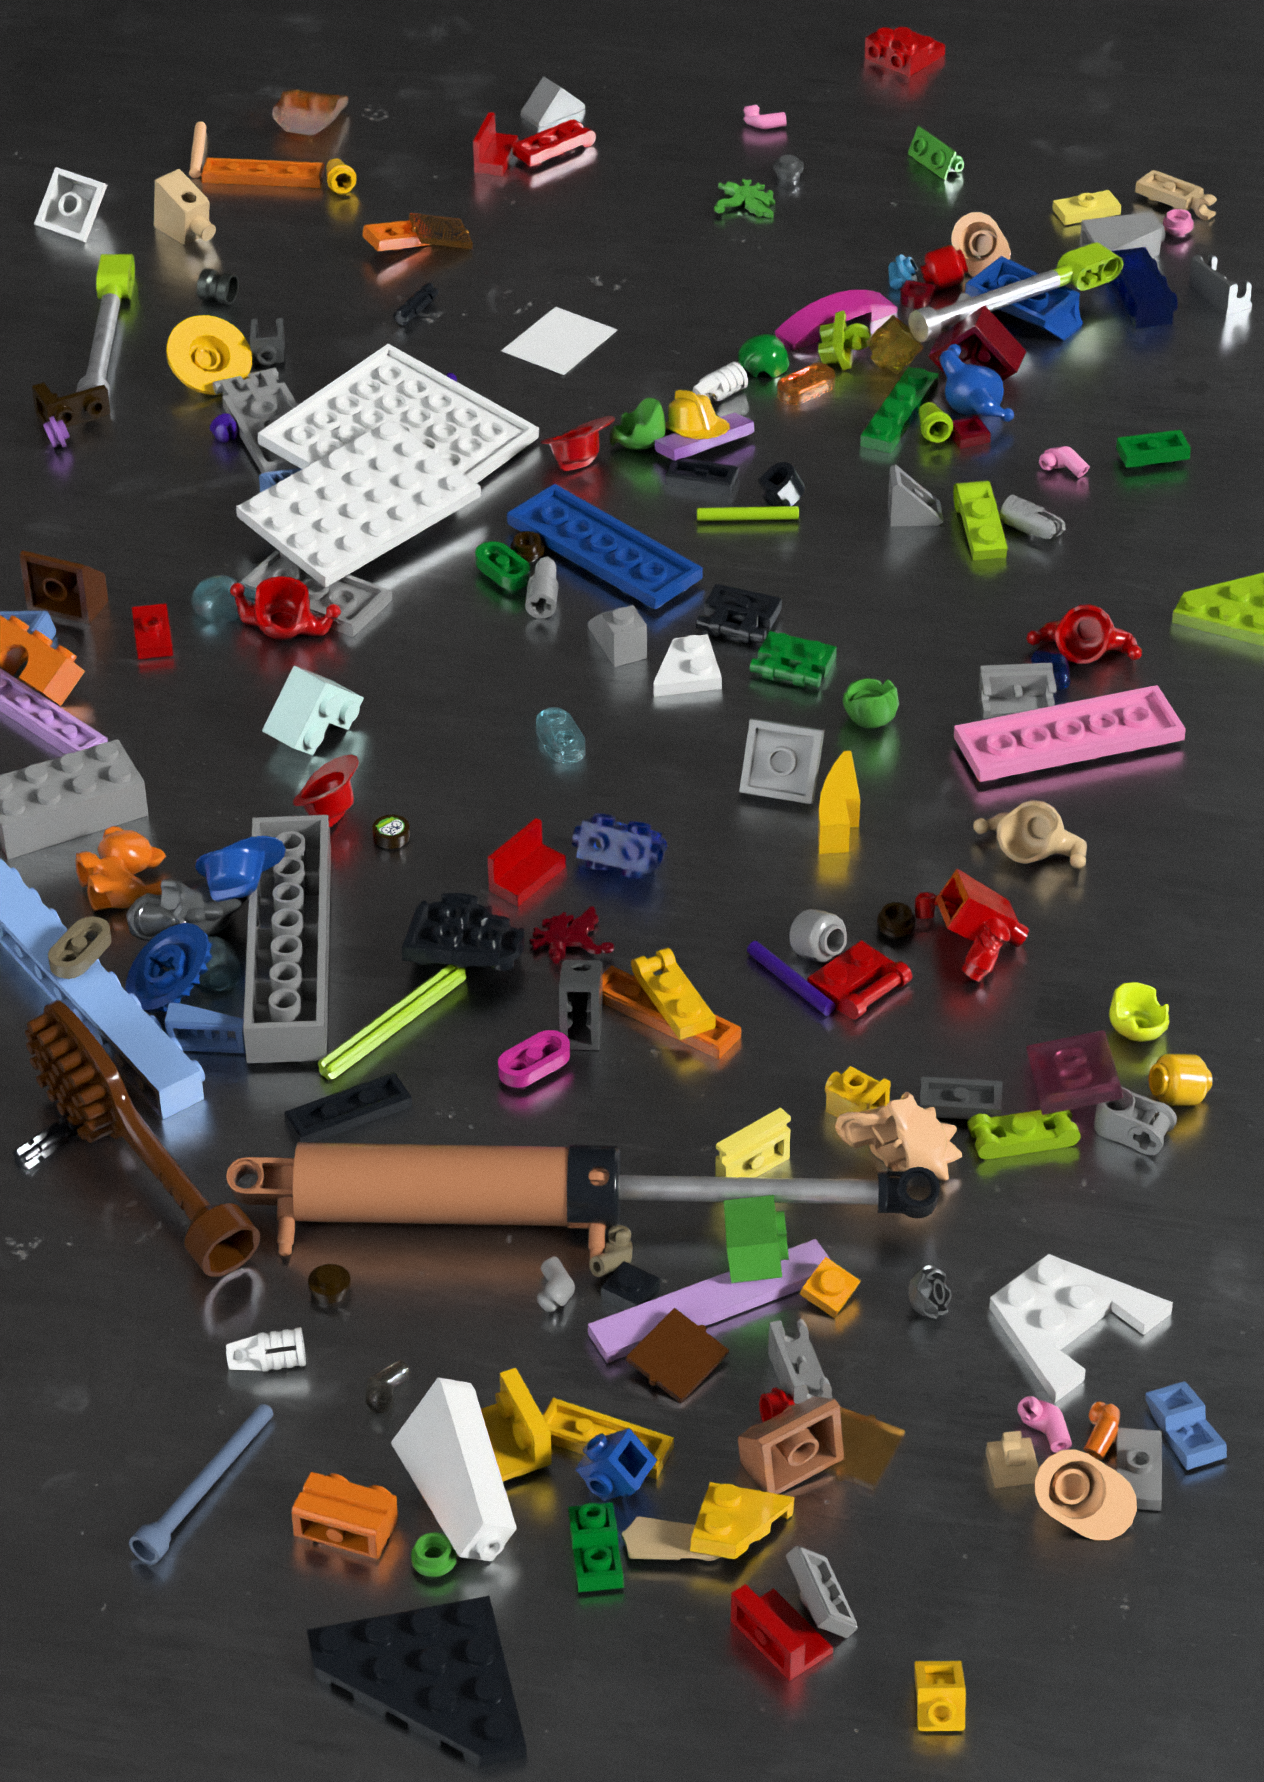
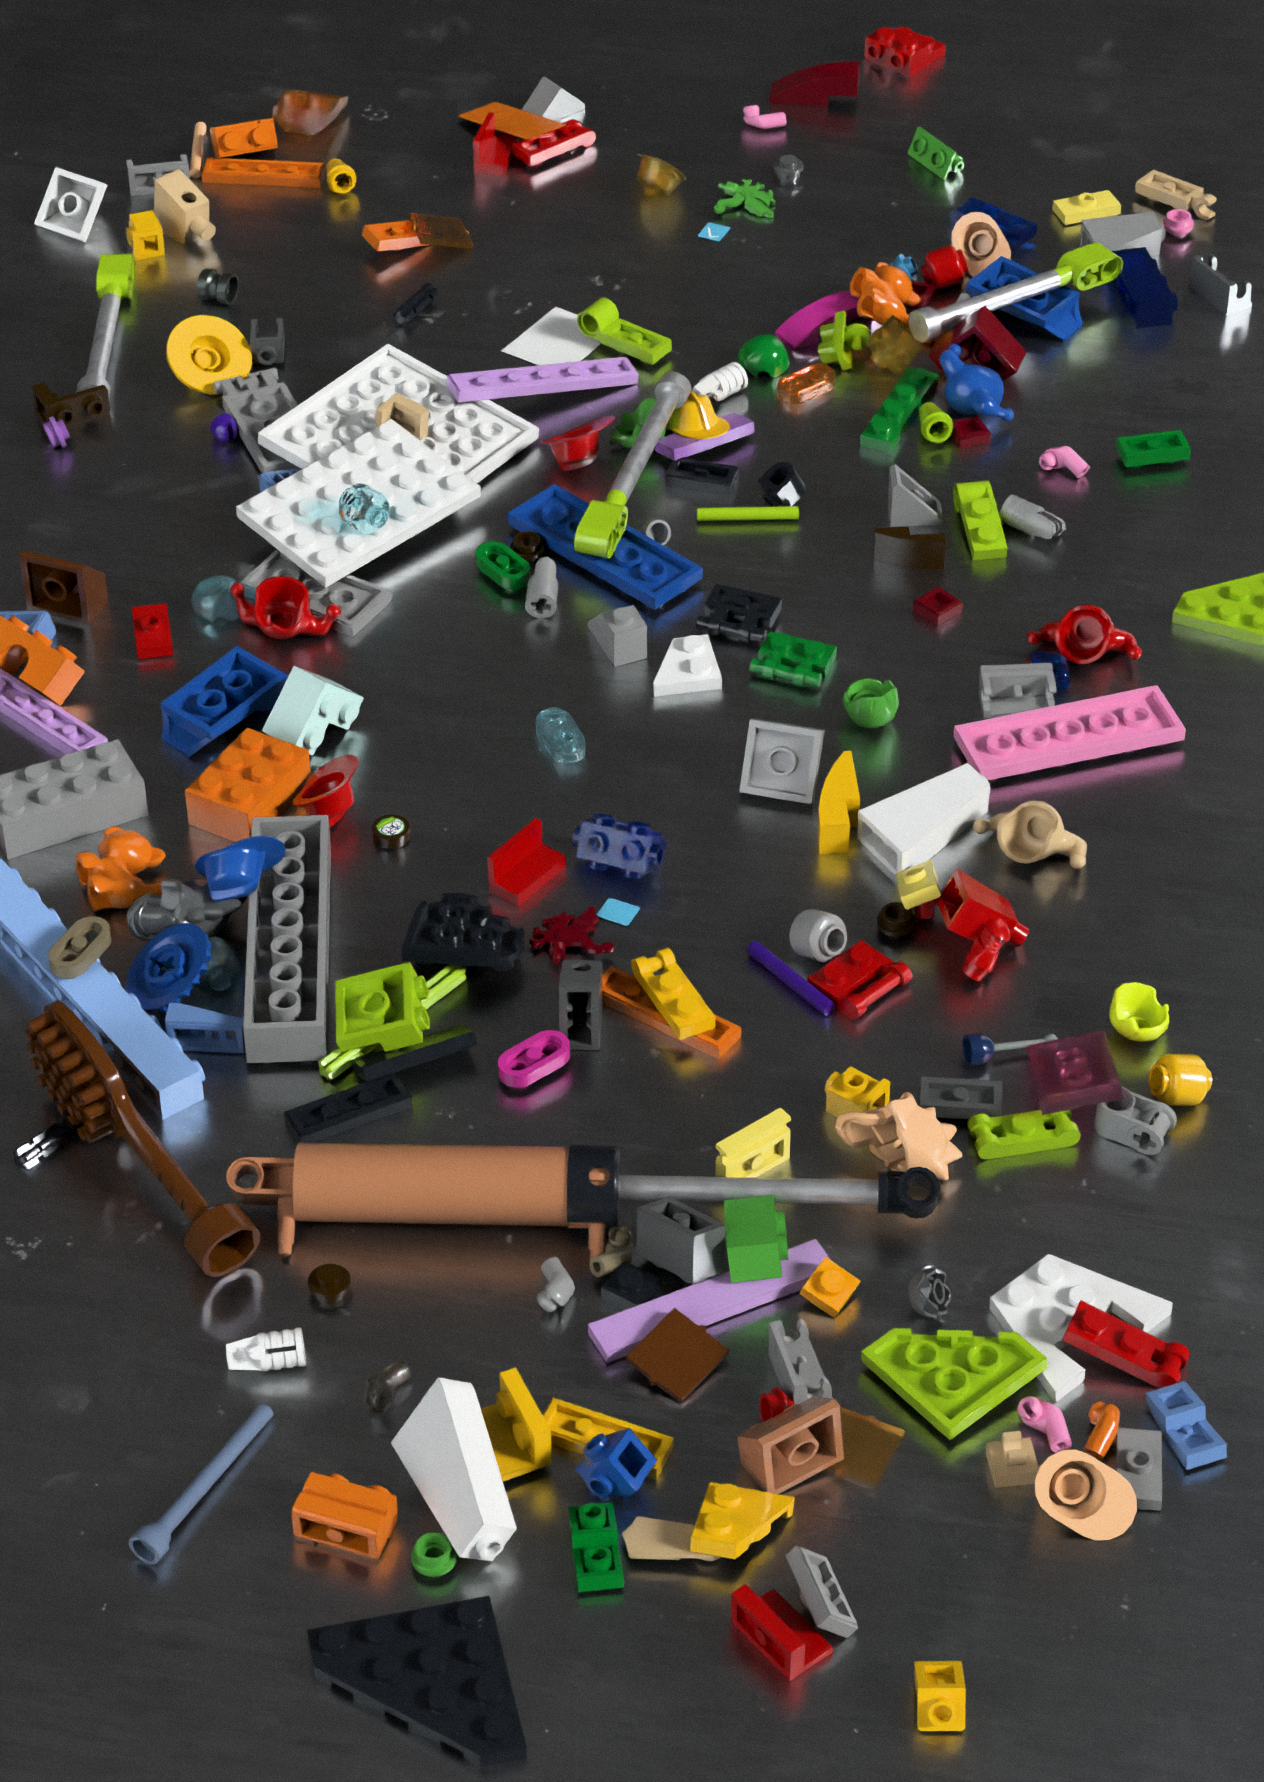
(143, 177): none -> light grey hinge
(145, 235): none -> yellow brick
(219, 700): none -> blue slope
(243, 137): none -> orange brick
(247, 781): none -> orange brick
(364, 508): none -> clear light blue head
(381, 1008): none -> lime plate
(406, 413): none -> tan bracket
(433, 1047): none -> black tile
(513, 120): none -> orange sticker
(542, 379): none -> lavender tile
(603, 324): none -> lime plate
(606, 521): none -> piece
(618, 911): none -> medium azure sticker
(658, 176): none -> clear yellow piece
(660, 528): none -> light grey hinge
(681, 1240): none -> dark grey brick
(713, 231): none -> medium azure sticker
(816, 84): none -> dark red slope
(883, 293): none -> orange animal
(901, 549): none -> dark brown slope
(918, 885): none -> light yellow plate
(923, 818): none -> white slope
(937, 606): none -> dark red tile
(953, 1374): none -> lime plate
(979, 1048): none -> dark blue hinge
(1014, 228): none -> clear blue plate
(1126, 1346): none -> red plate

